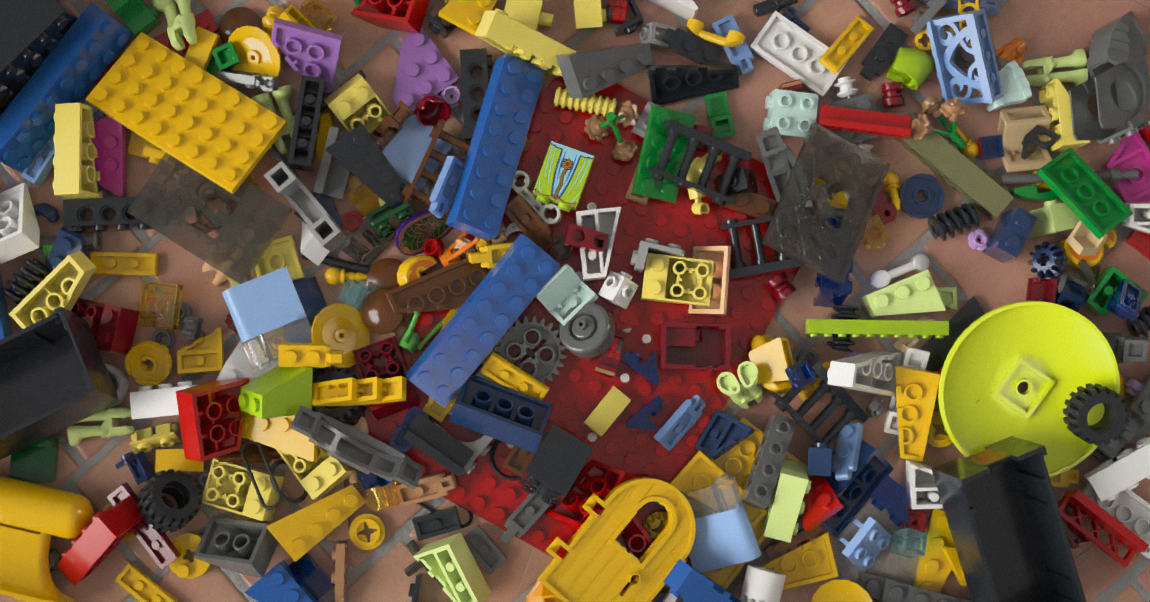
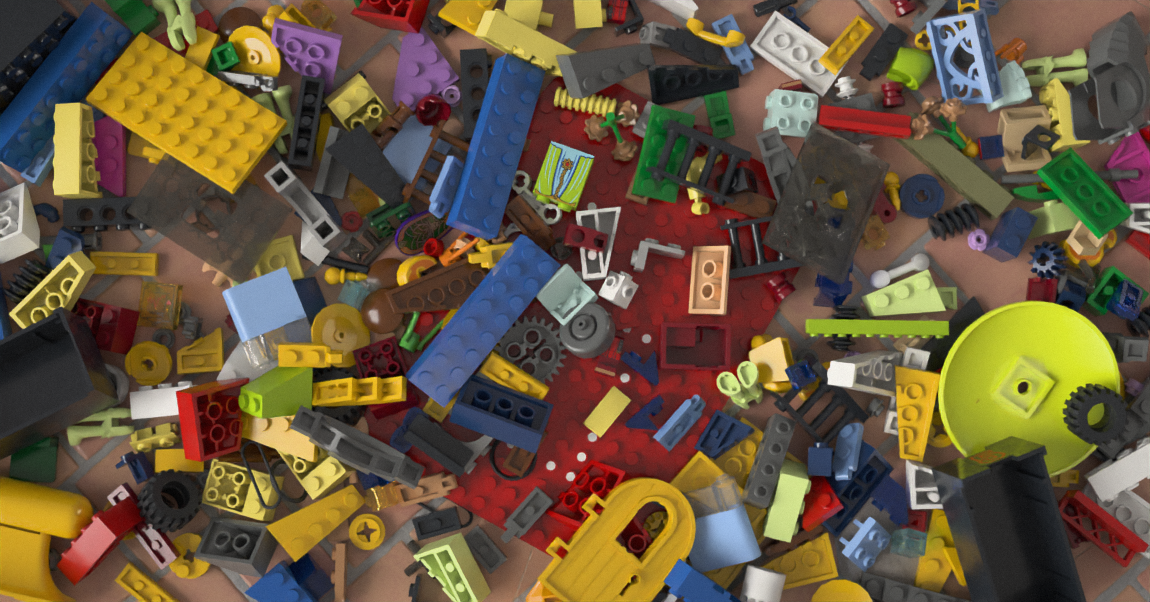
(555, 466): black container -> none
(677, 280): light yellow slope -> none

